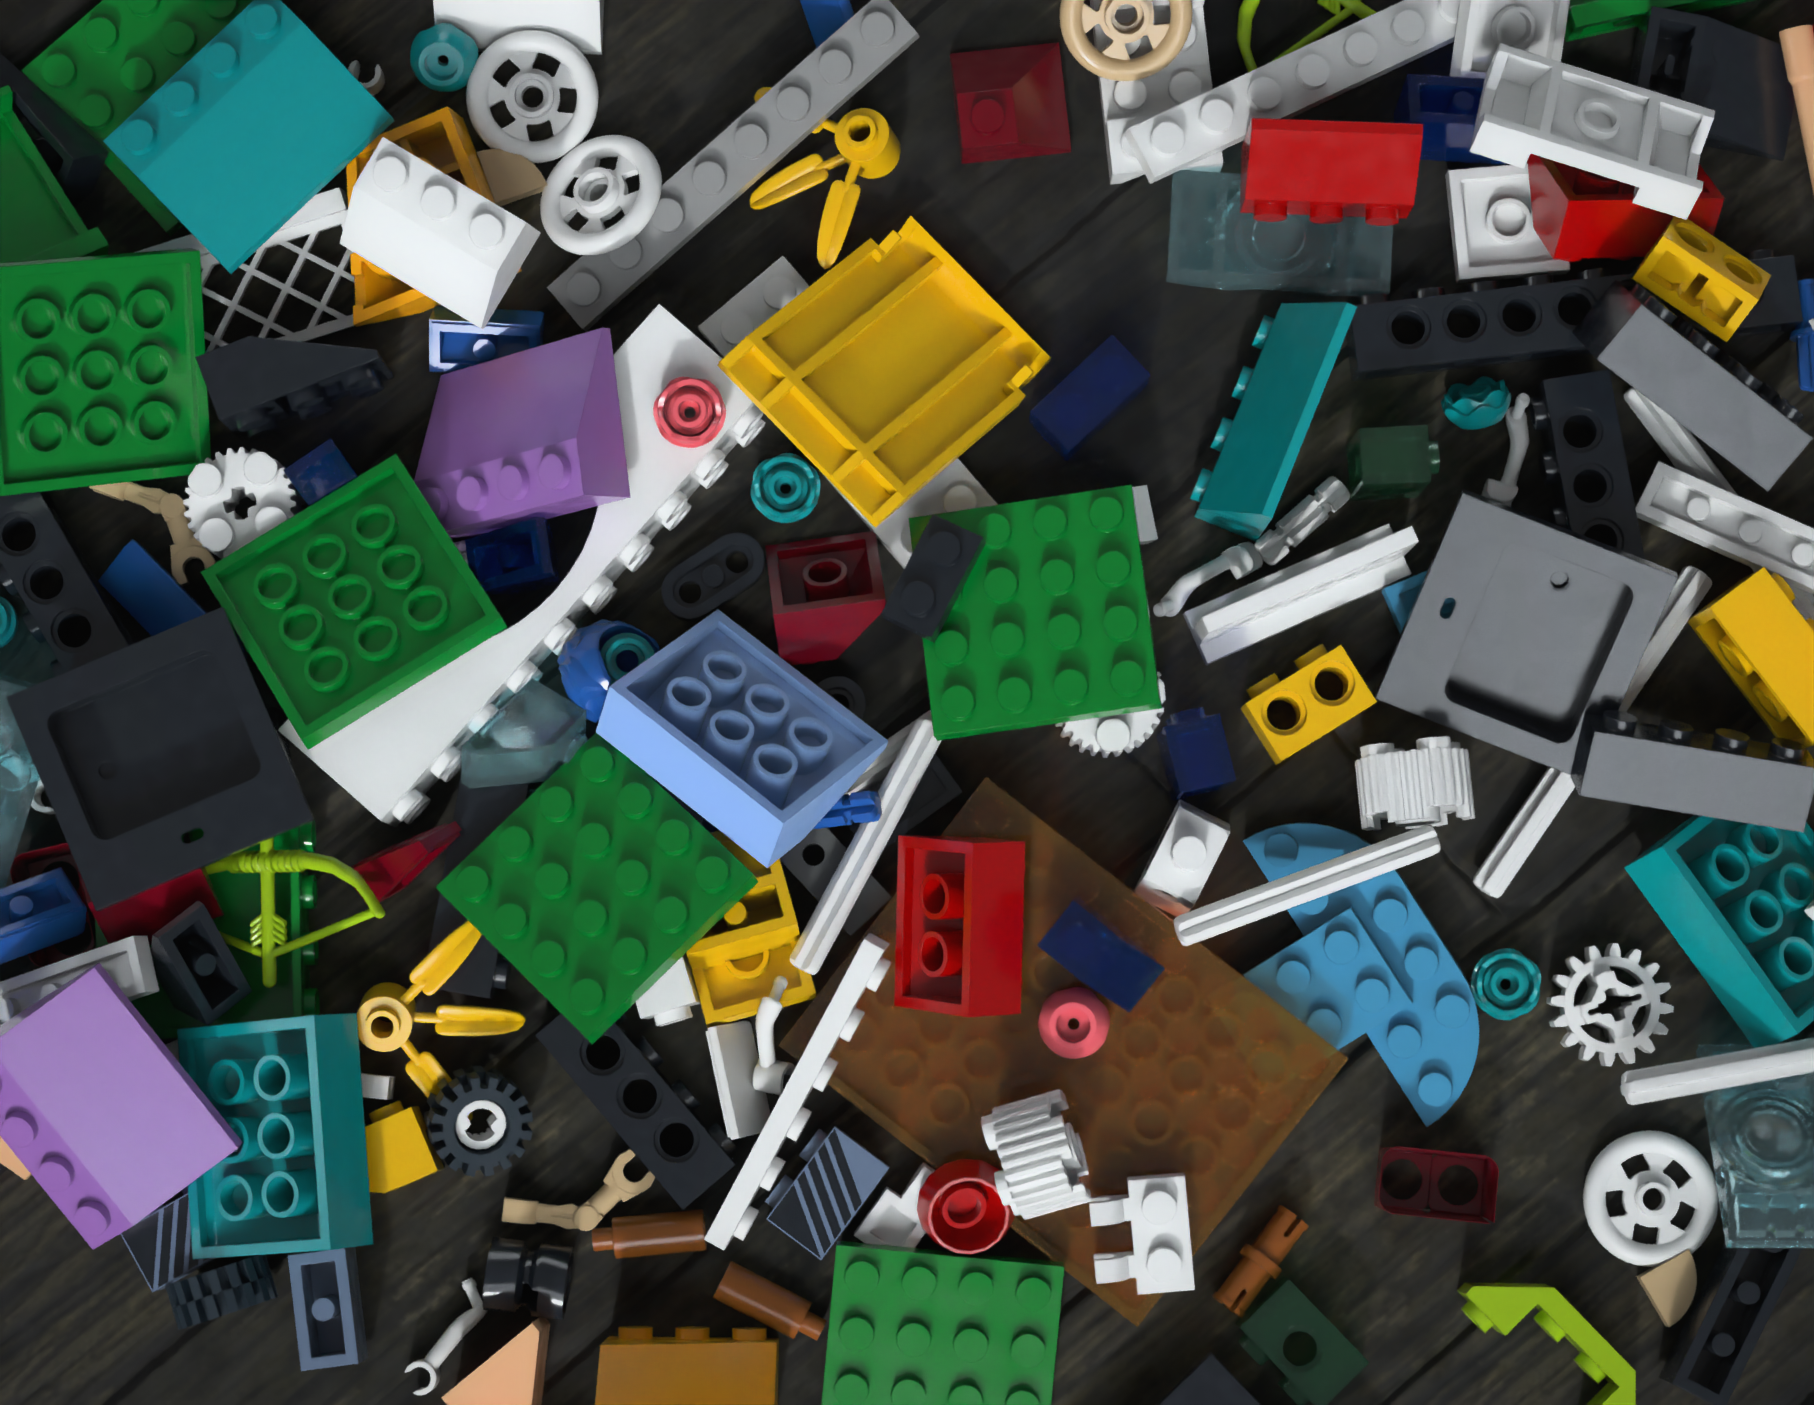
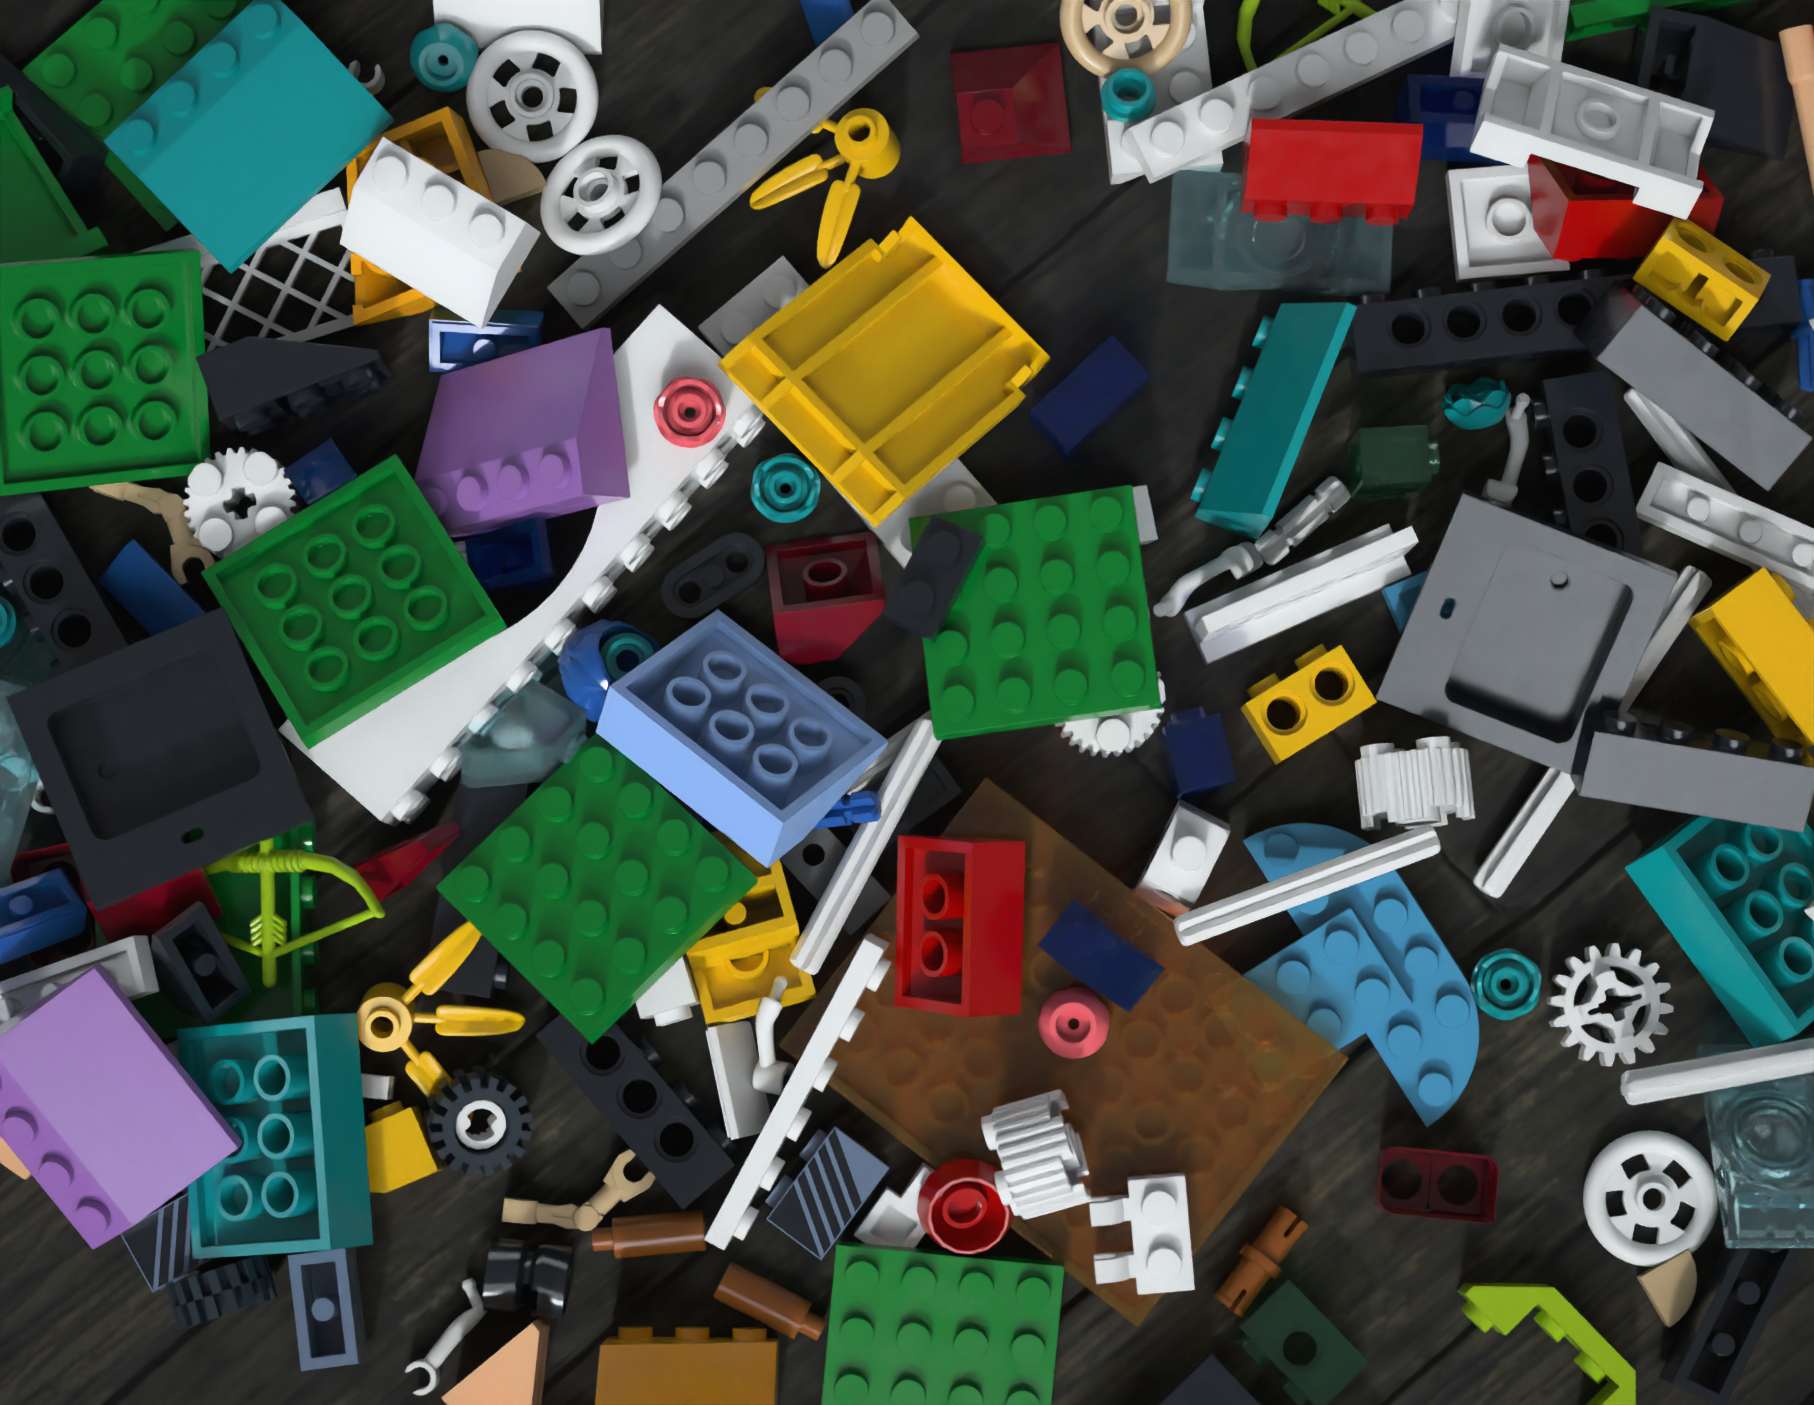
(1128, 83): none -> teal plate

